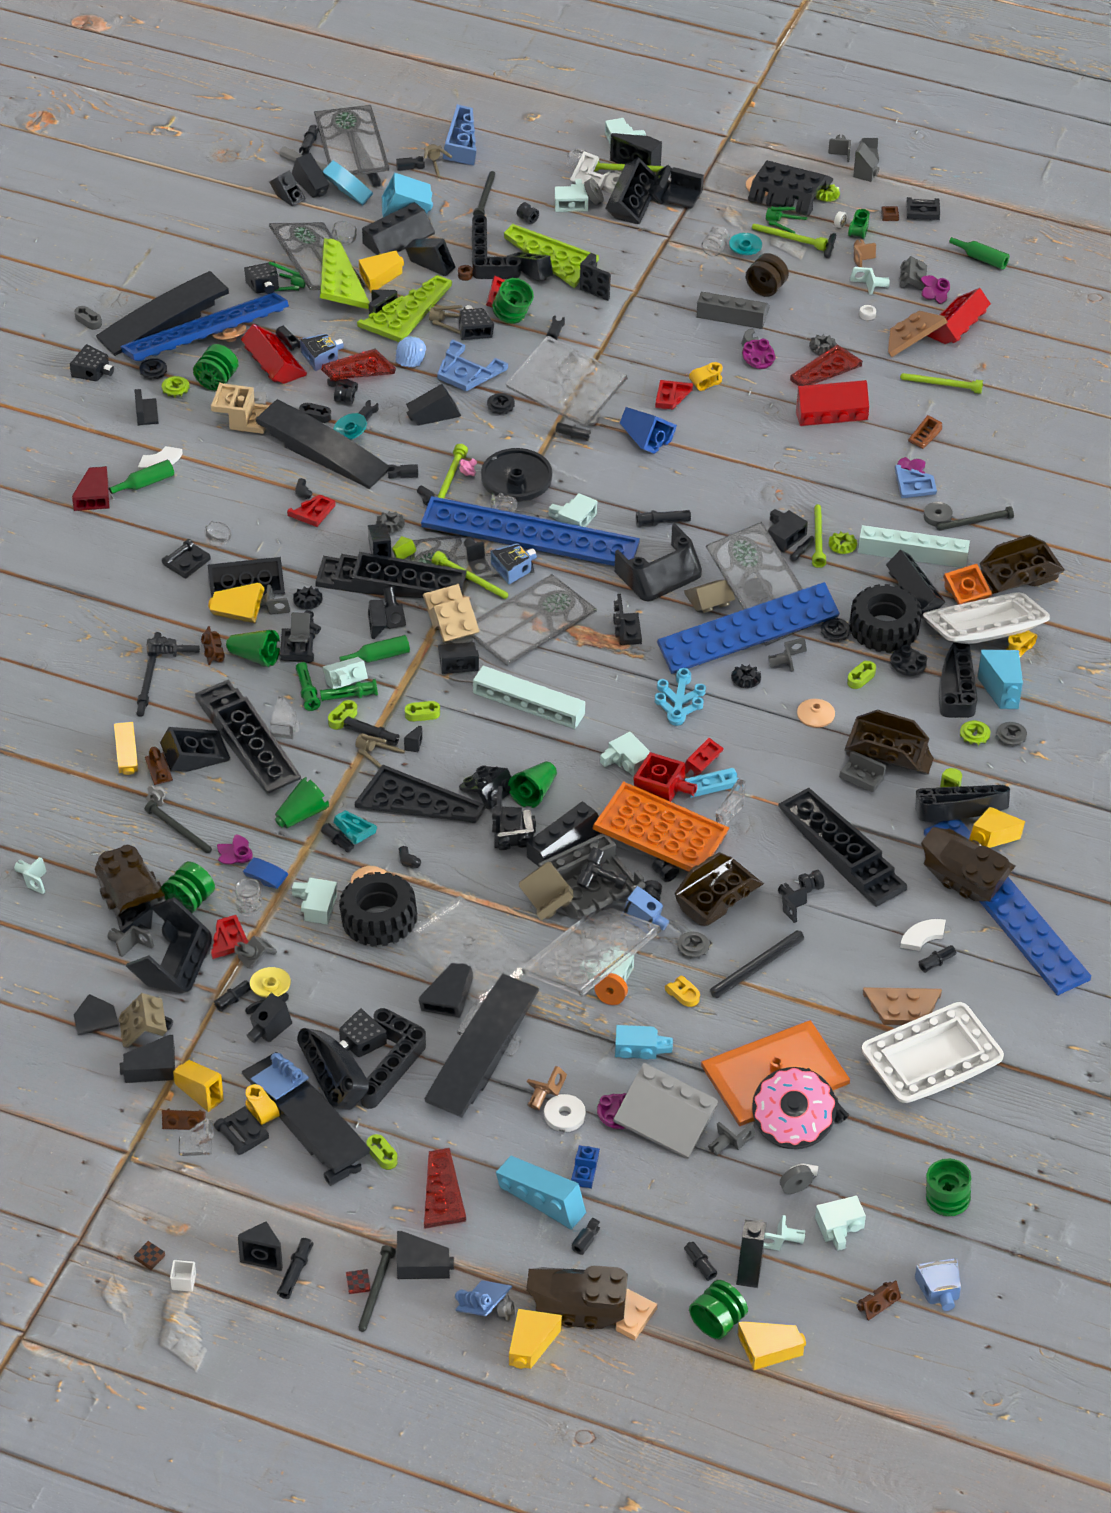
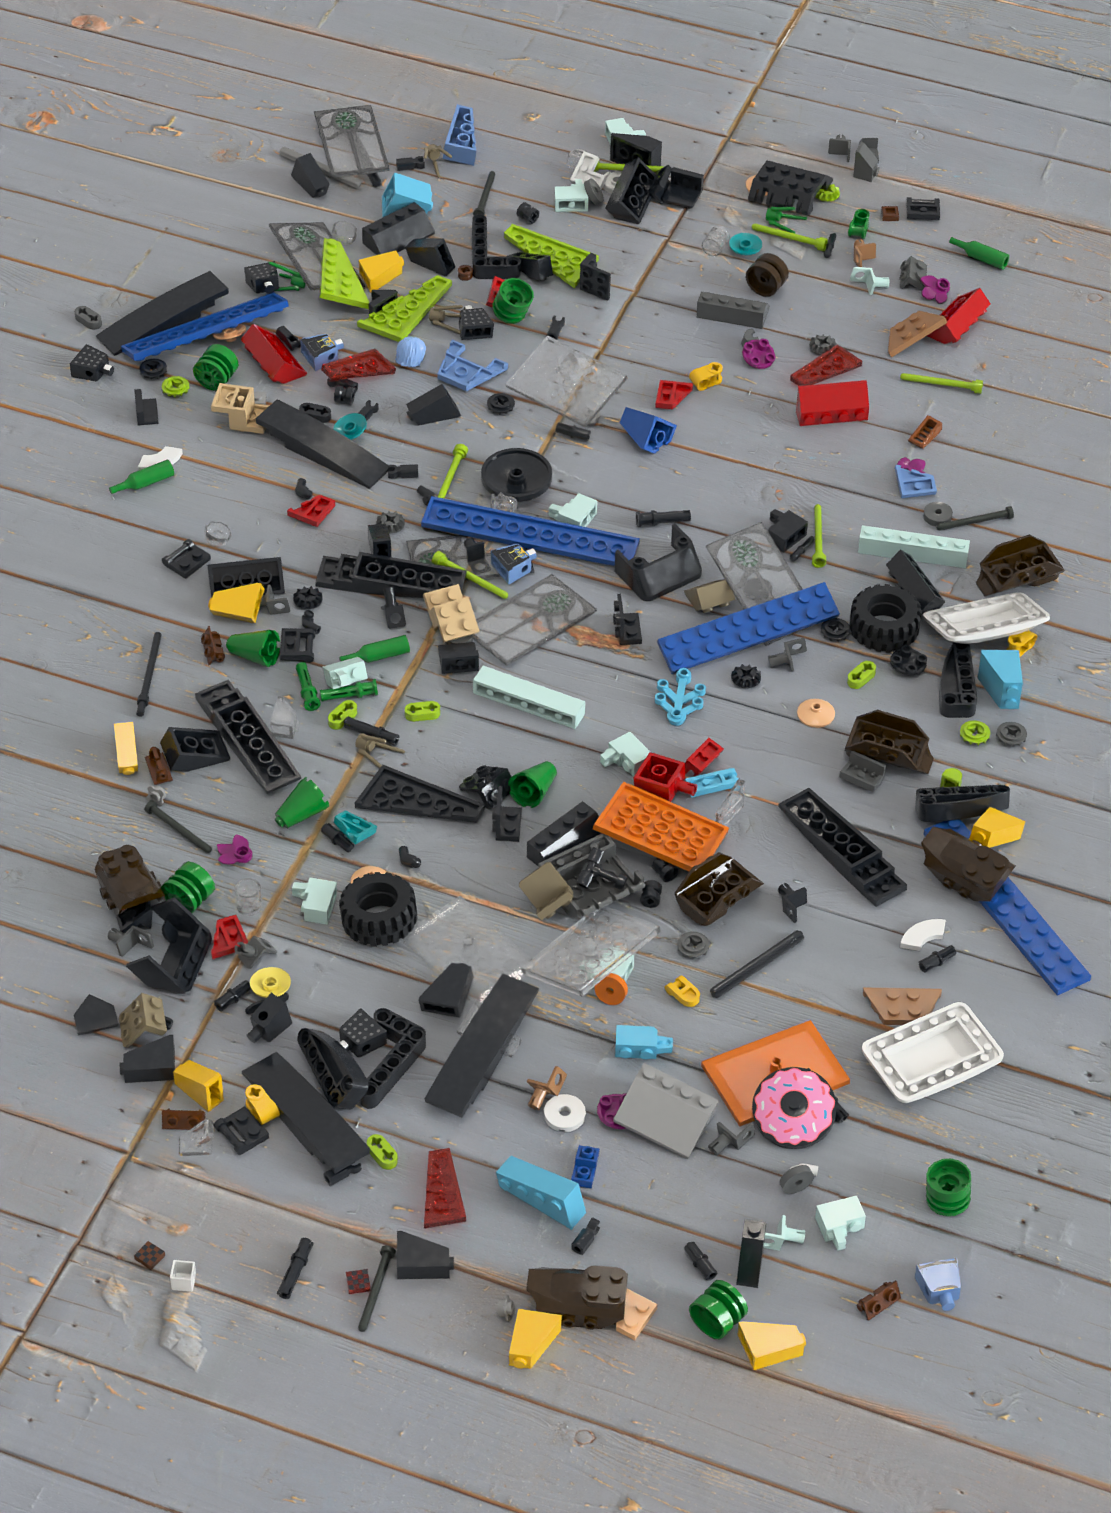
(32, 873): light aqua bracket -> none
(92, 490): dark red slope -> none
(164, 645): black piece -> none
(260, 1247): black slope -> none
(266, 872): blue slope -> none
(279, 1077): medium blue hinge -> none
(287, 188): black slope -> none
(300, 627): dark grey bracket -> none
(309, 138): black pin -> none
(347, 183): medium azure slope -> none
(376, 617): black slope -> none
(403, 548): lime slope -> none
(413, 740): black slope -> none
(467, 467): bright pink plant -> none
(482, 1298): medium blue hinge -> none
(518, 837): black bracket -> none
(645, 907): medium blue torso -> none
(811, 881): black wheel -> none
(840, 219): white tile -> none
(846, 547): lime gear -> none
(867, 312): white tile -> none
(967, 584): orange slope -> none

